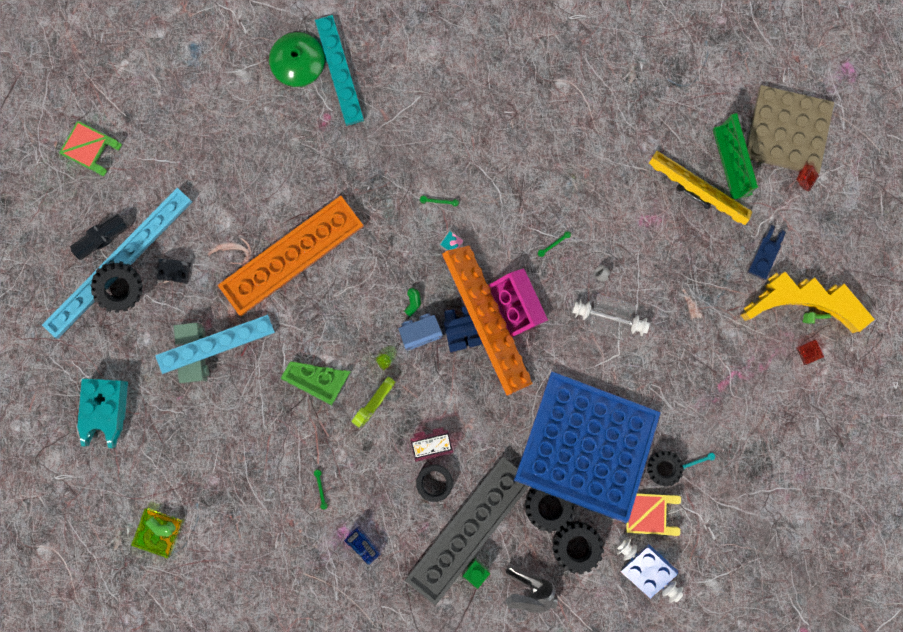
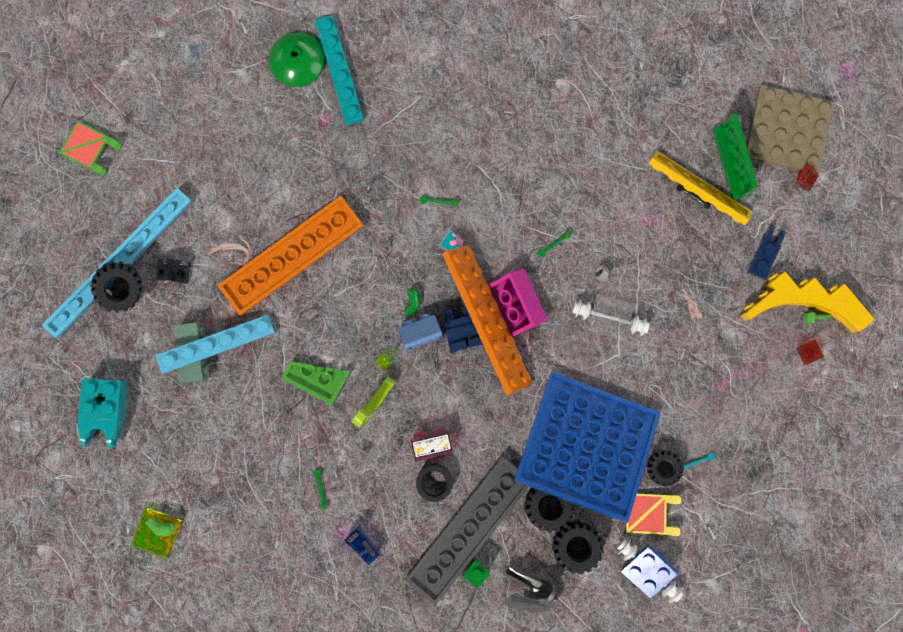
(98, 237): black piece -> none

